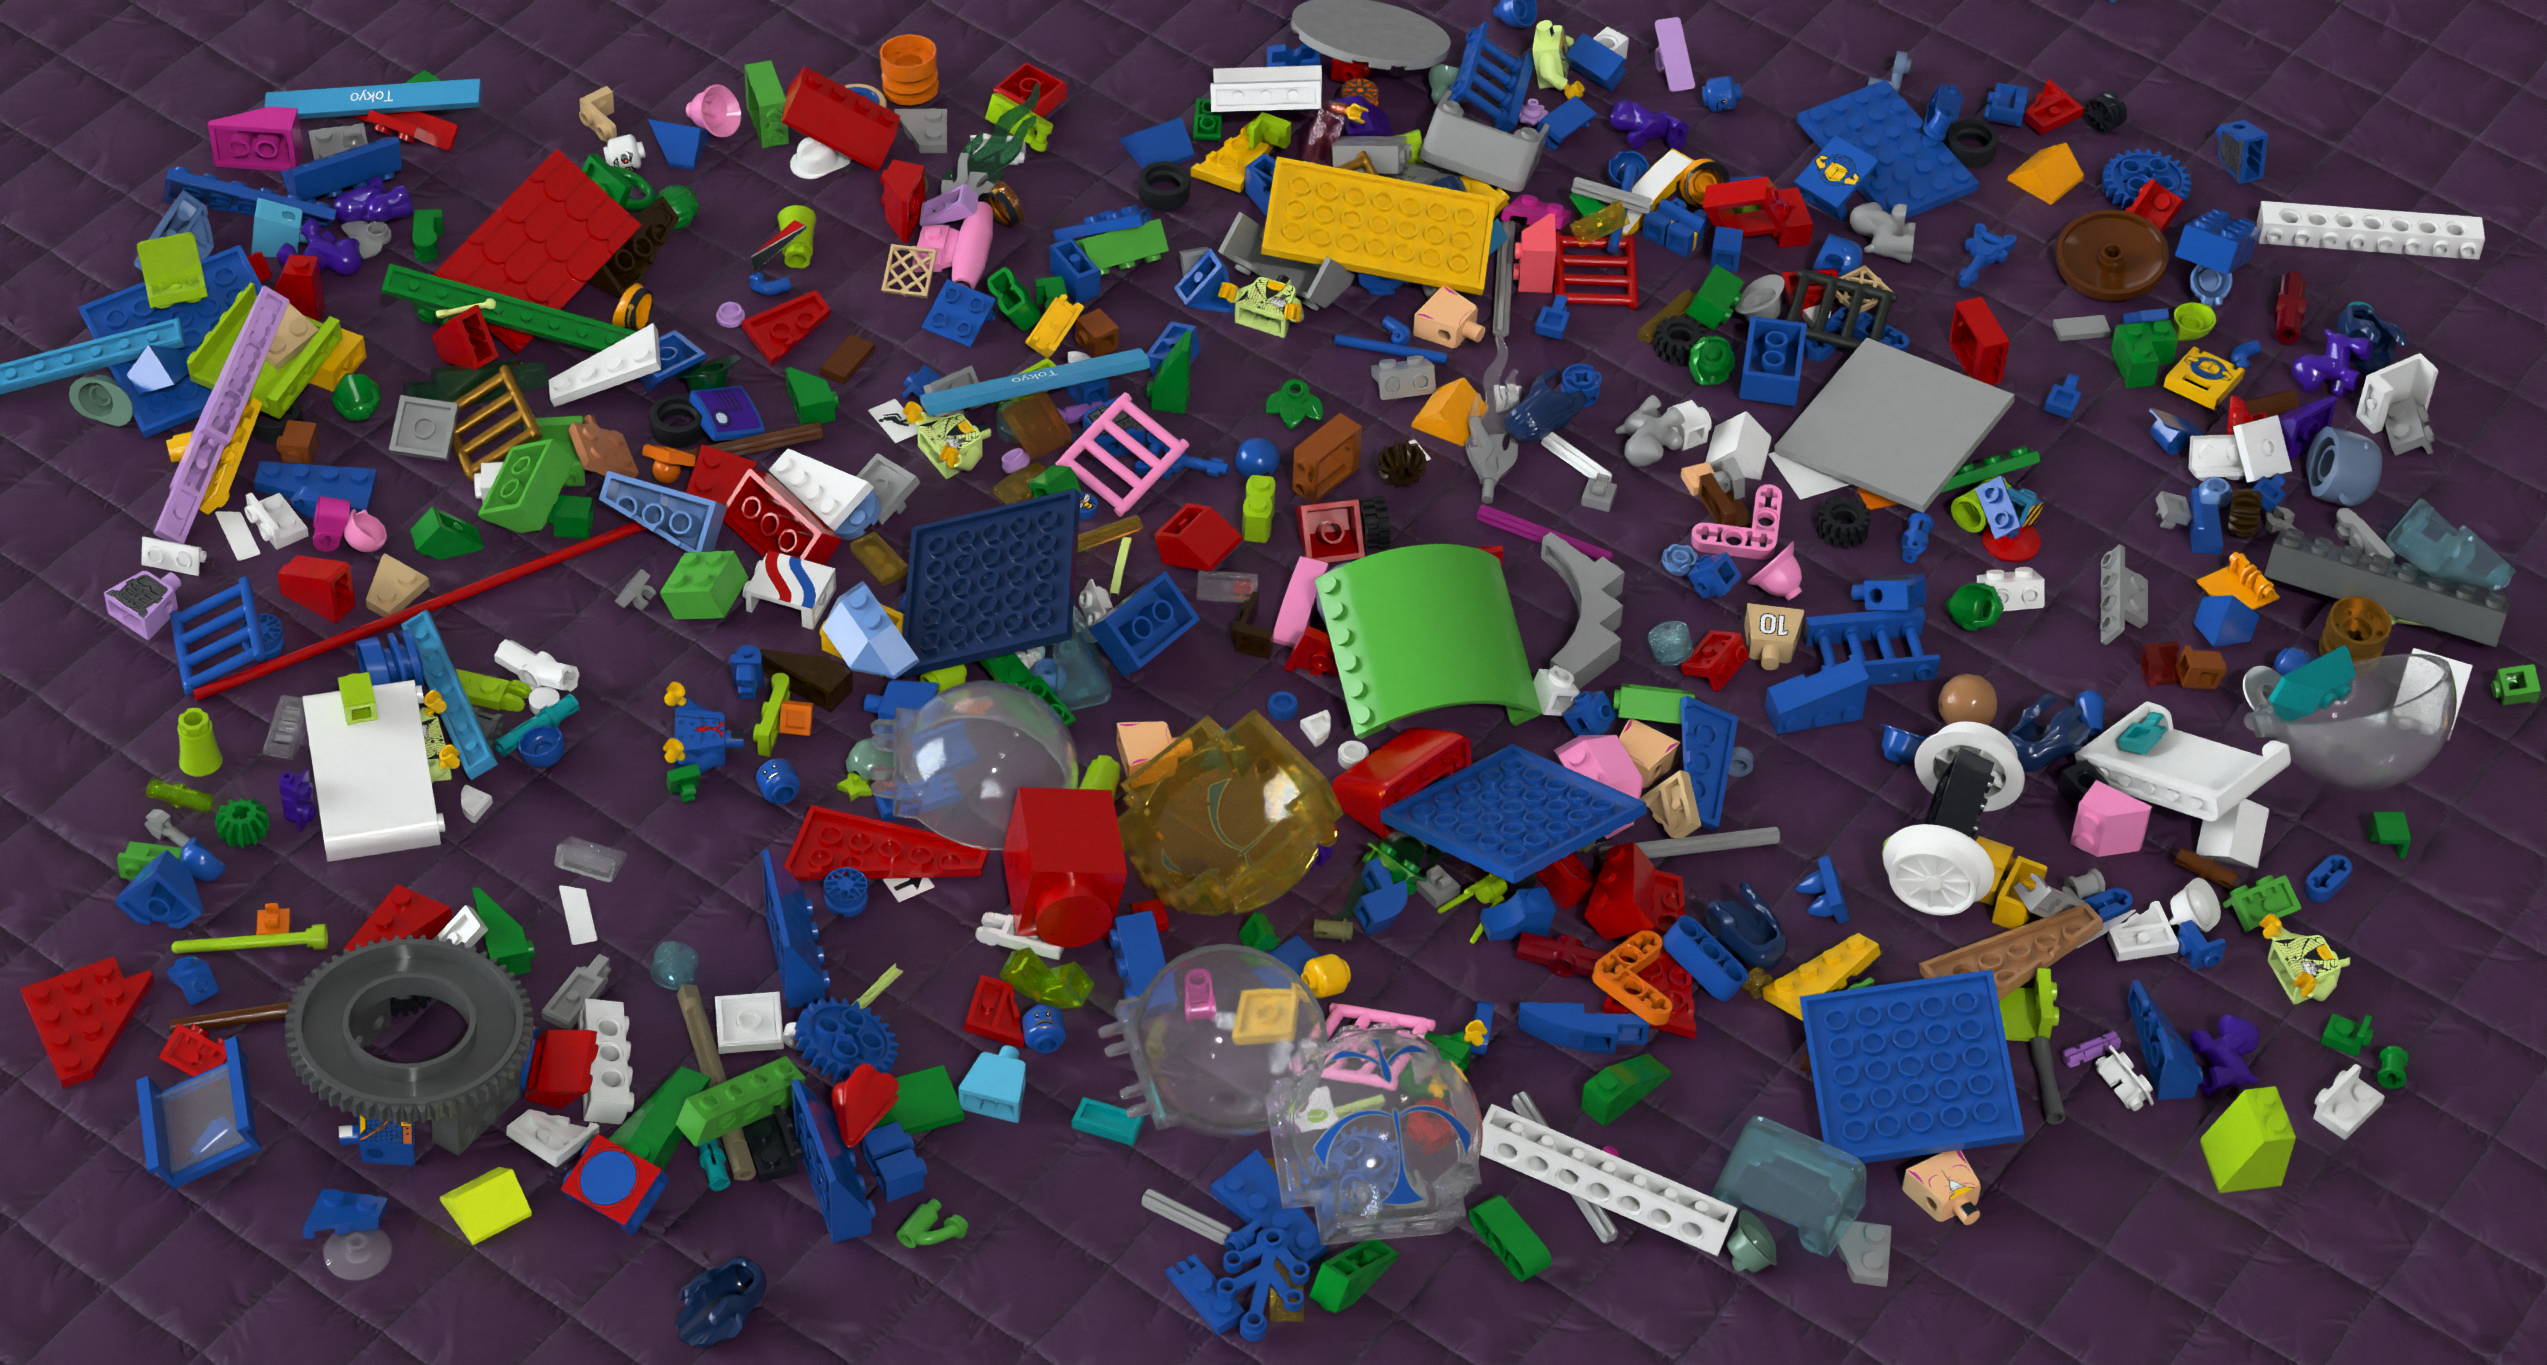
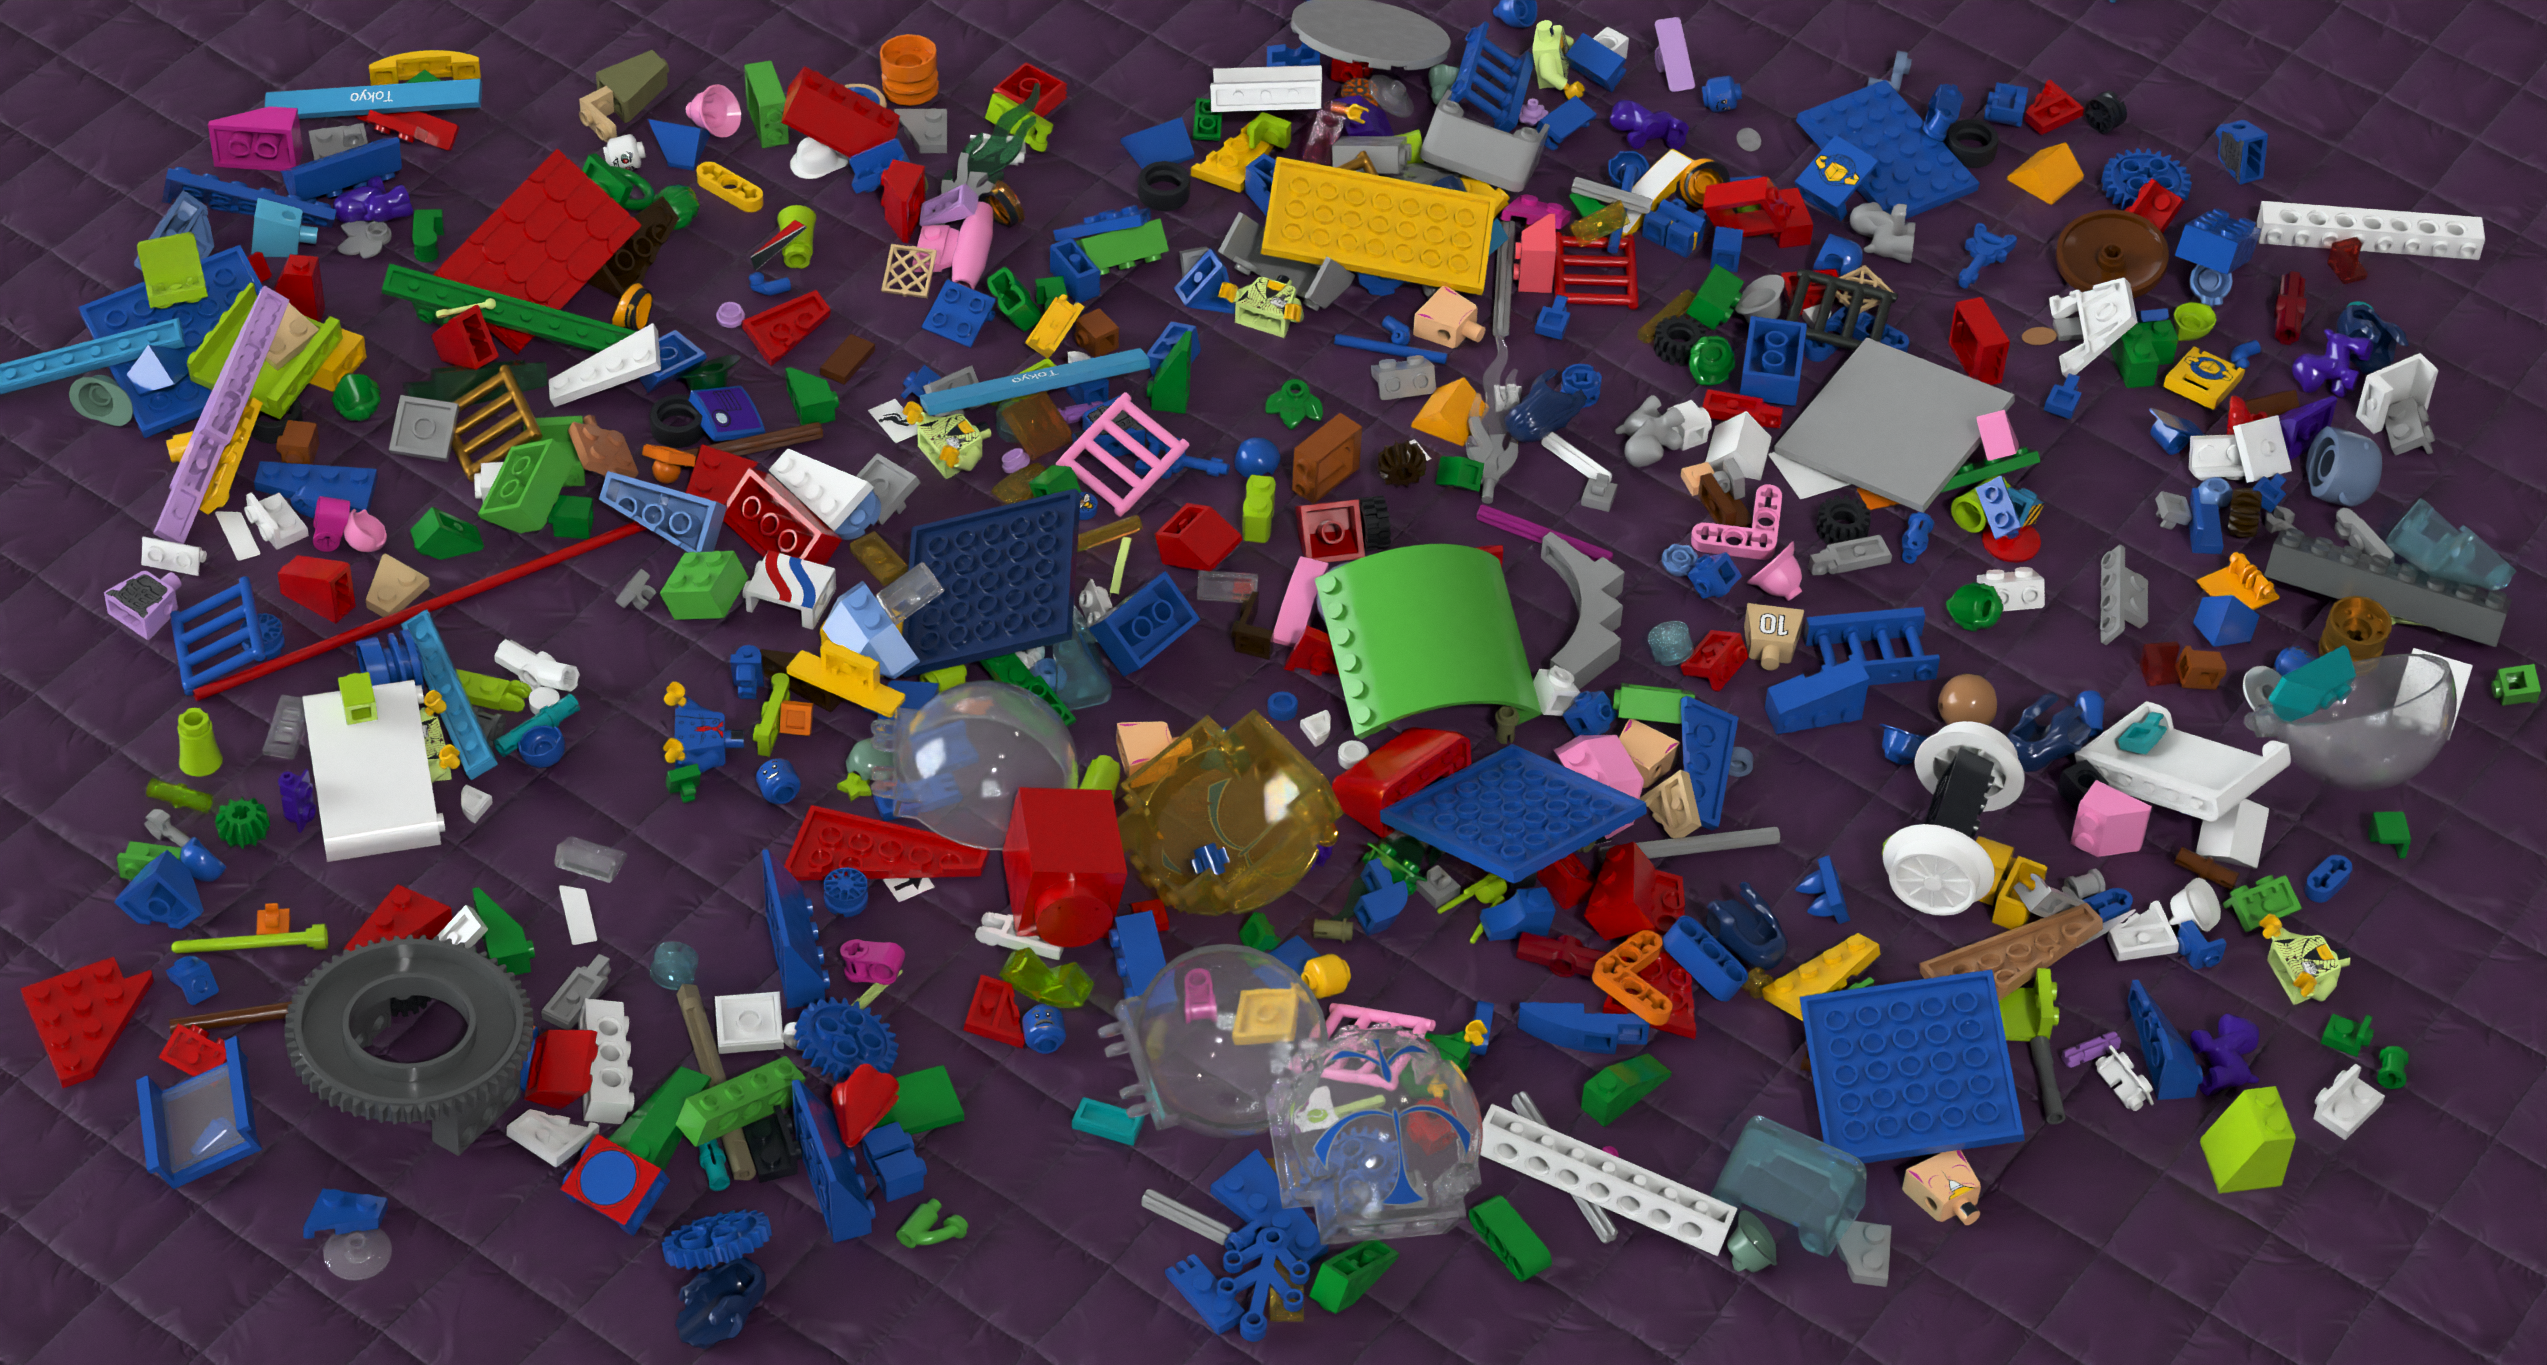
(340, 256): dark purple animal -> none
(381, 1141): blue torso -> none
(437, 62): none -> yellow slope
(487, 1204): neon yellow slope -> none
(634, 83): none -> olive slope
(714, 177): none -> yellow beam
(716, 1239): none -> blue gear
(848, 676): none -> yellow bracket
(871, 163): none -> blue bracket
(874, 963): none -> dark pink piece
(909, 593): none -> clear slope
(995, 1085): medium azure torso -> none
(1209, 857): none -> blue gear
(1391, 95): none -> clear dish
(1460, 473): none -> green panel
(1506, 719): none -> olive pin
(1728, 405): none -> red hinge
(1748, 139): none -> flat silver sticker
(1850, 556): none -> light grey hinge
(1891, 592): blue torso -> none
(1997, 435): none -> bright pink slope
(2039, 336): none -> medium nougat sticker
(2104, 318): none -> white wing
(2344, 260): none -> clear red panel

